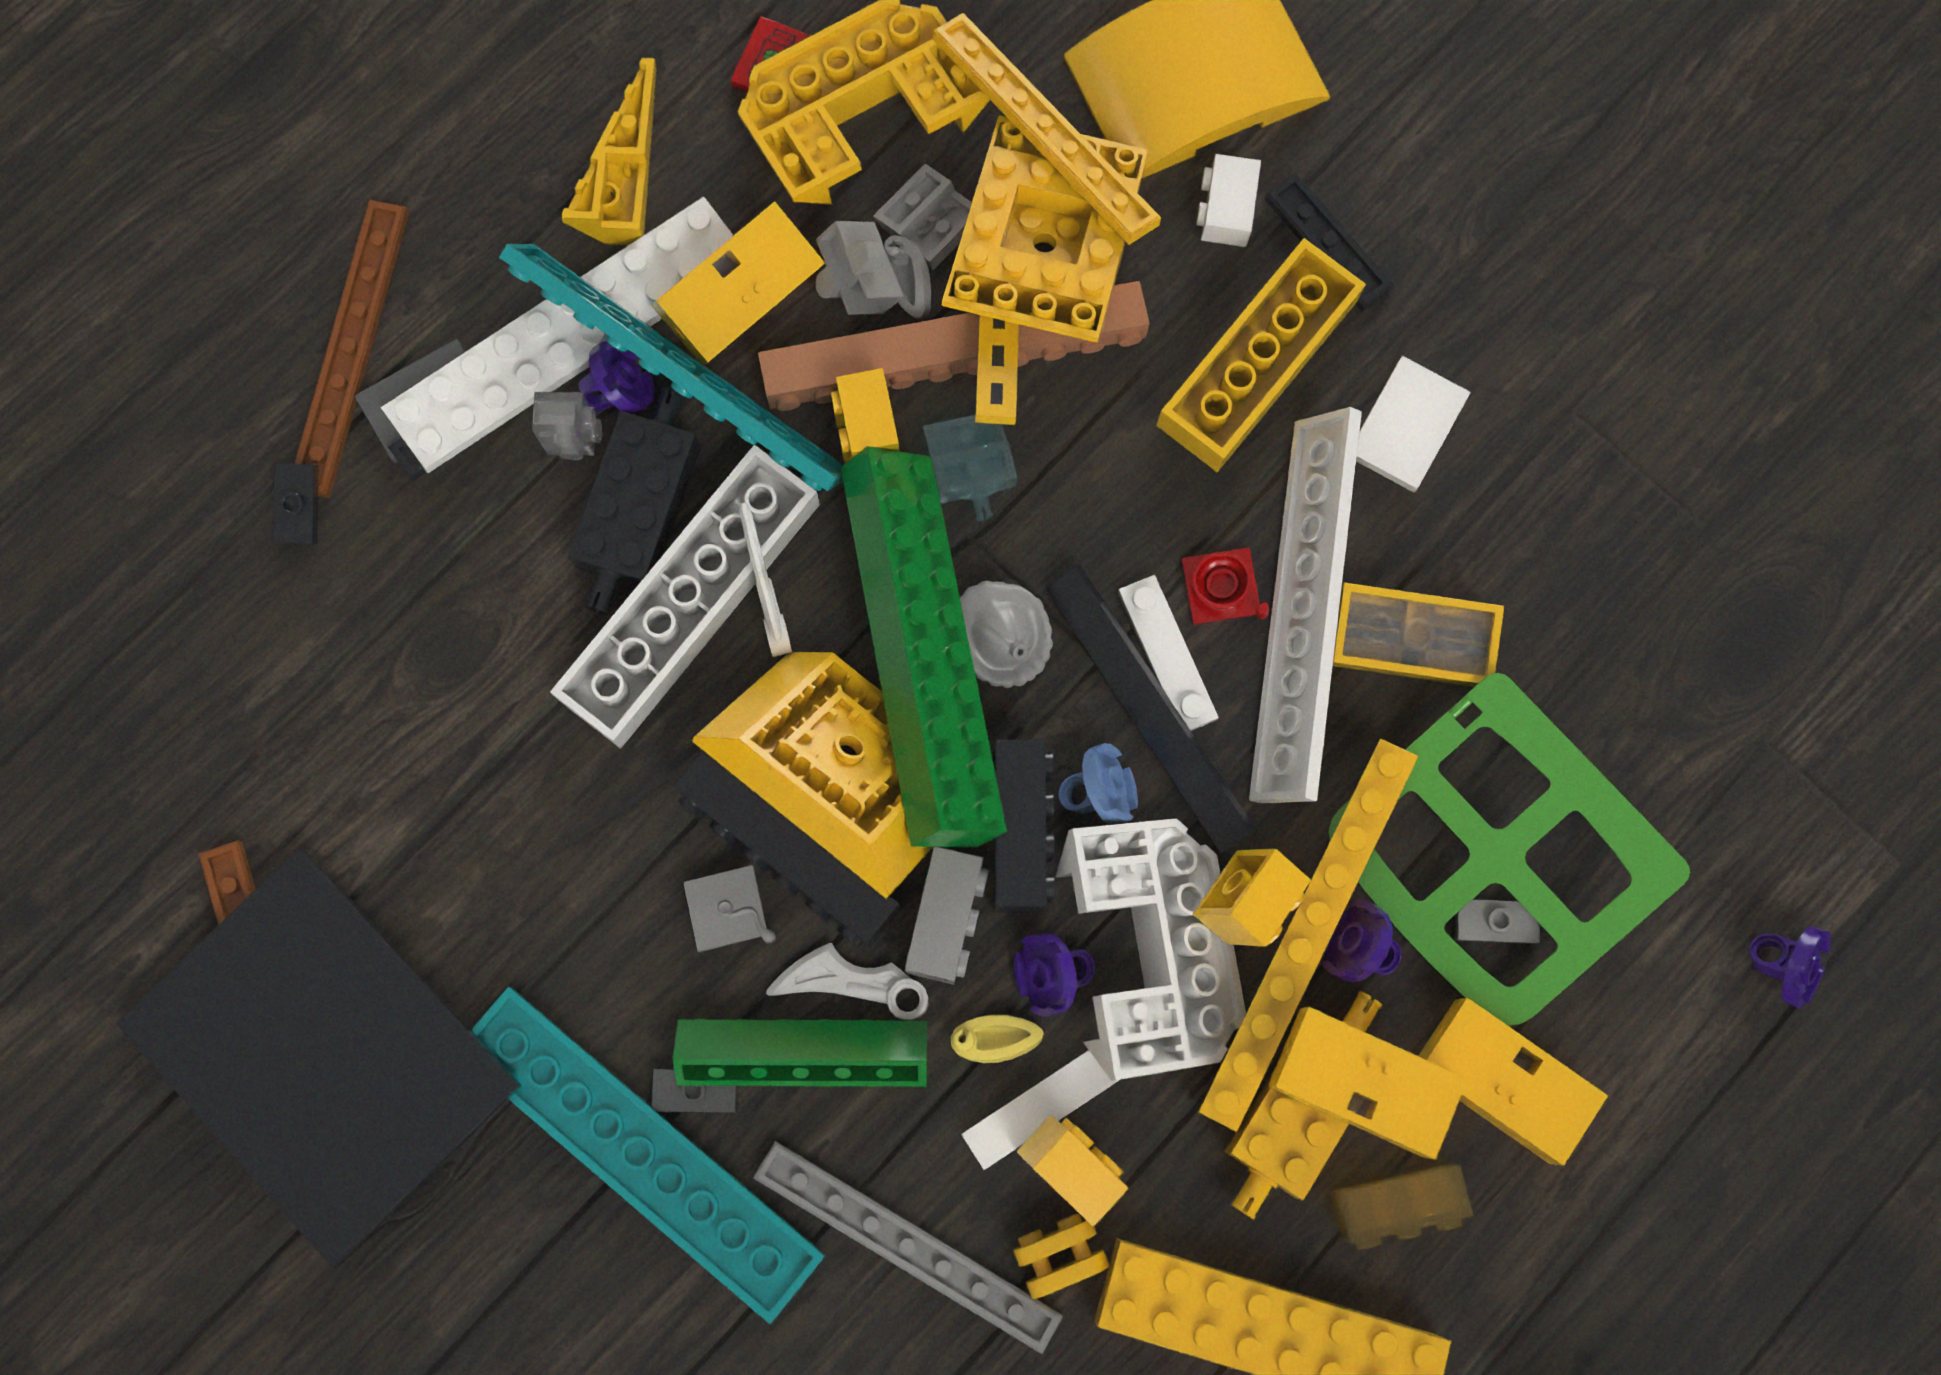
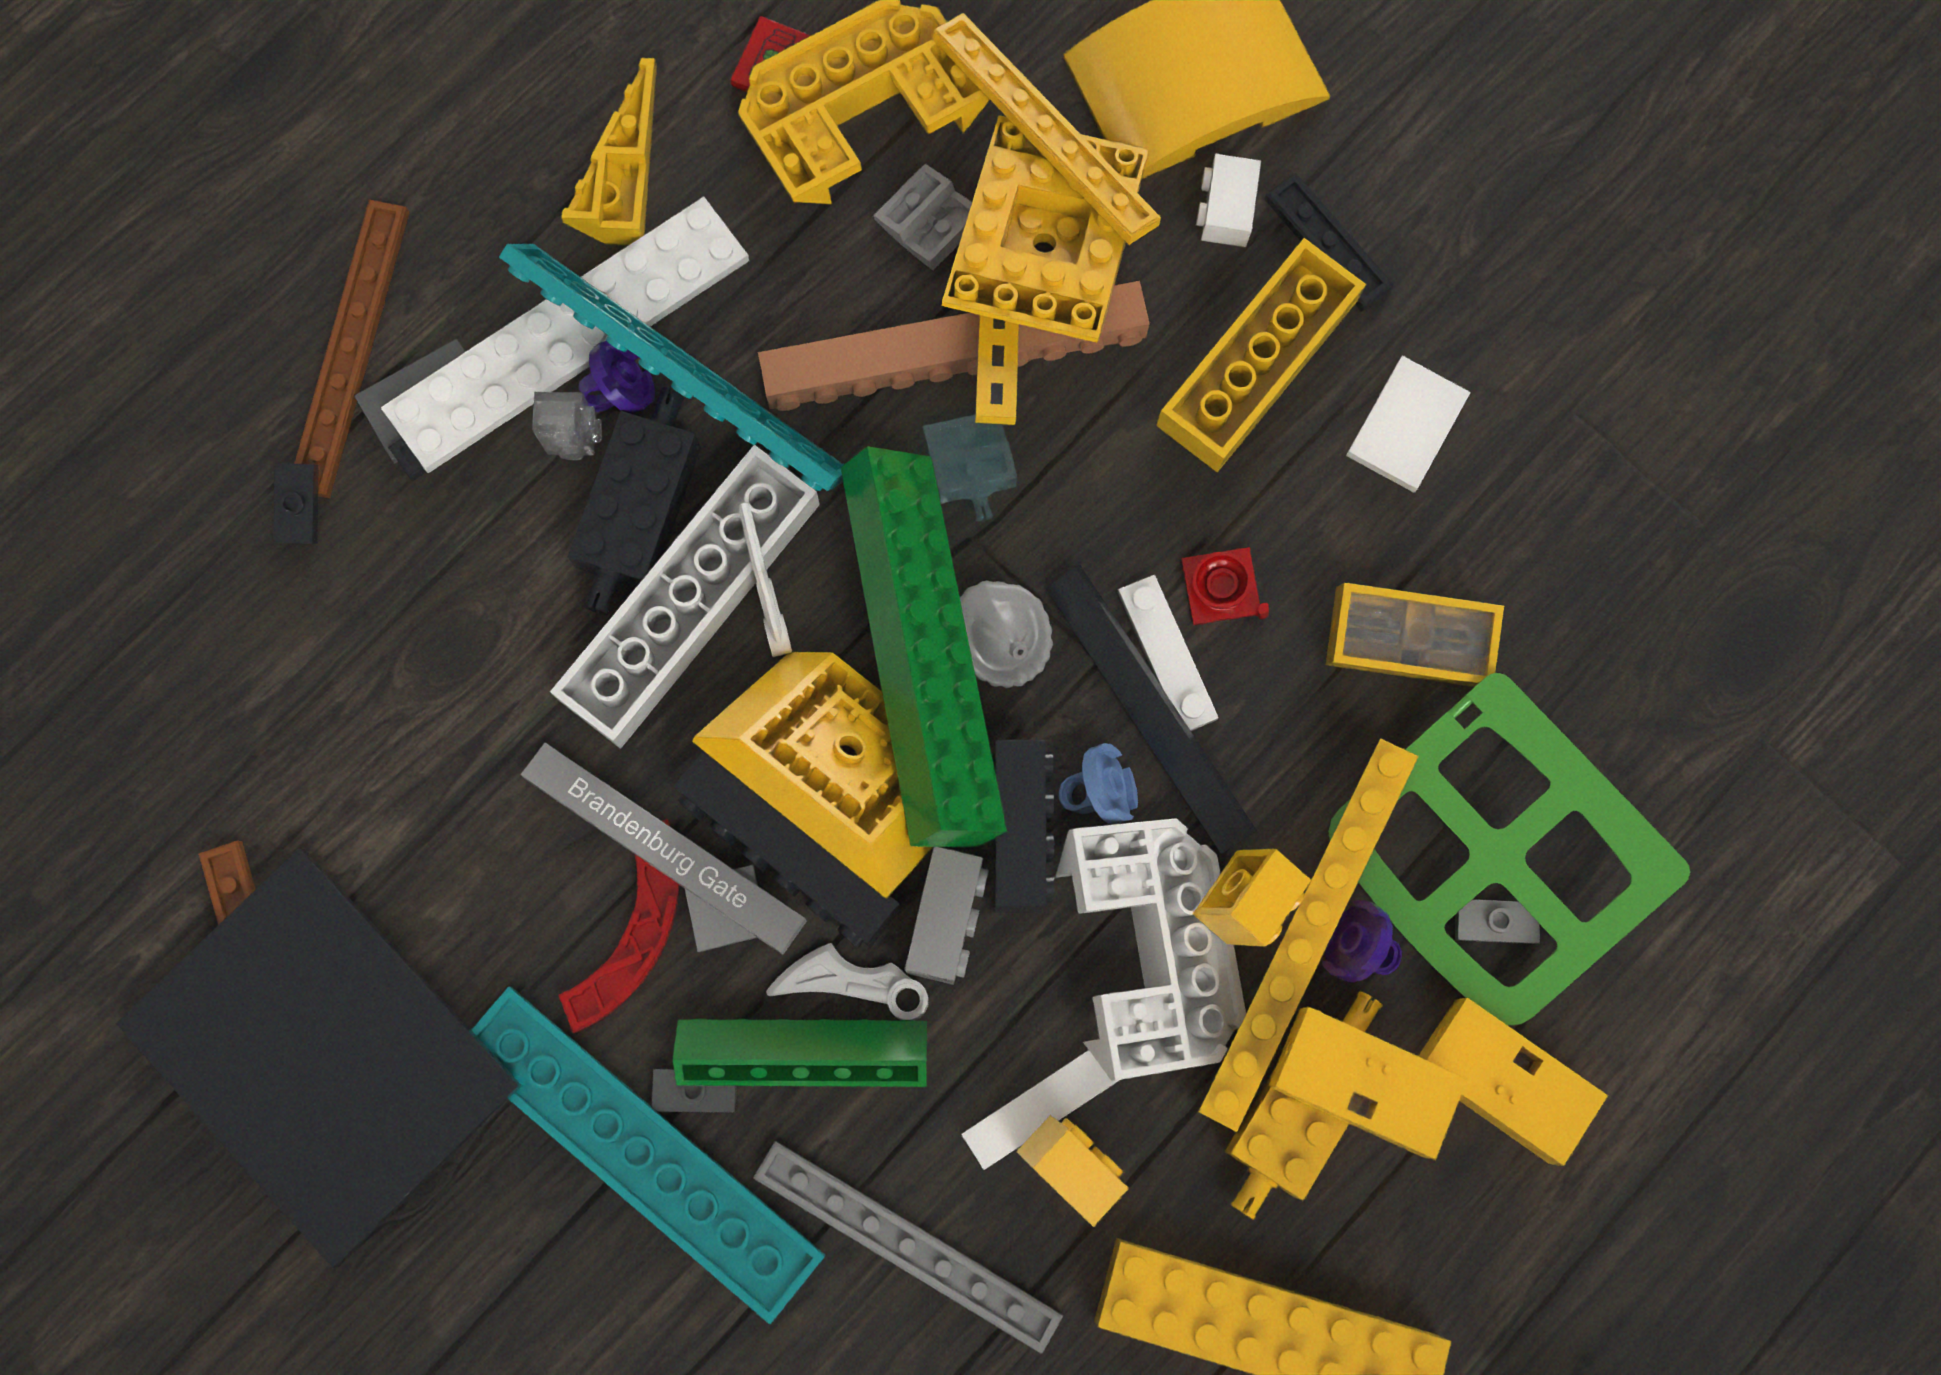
(635, 954): none -> red tile
(664, 848): none -> light grey tile
(738, 284): yellow brick -> none
(857, 268): light grey piece -> none
(865, 412): yellow brick -> none
(911, 274): light grey arm -> none
(995, 1038): light yellow arm -> none
(1048, 973): dark purple tile -> none
(1071, 1233): yellow brick -> none
(1305, 608): white plate -> none
(1402, 1205): clear yellow brick -> none
(1798, 965): dark purple tile -> none

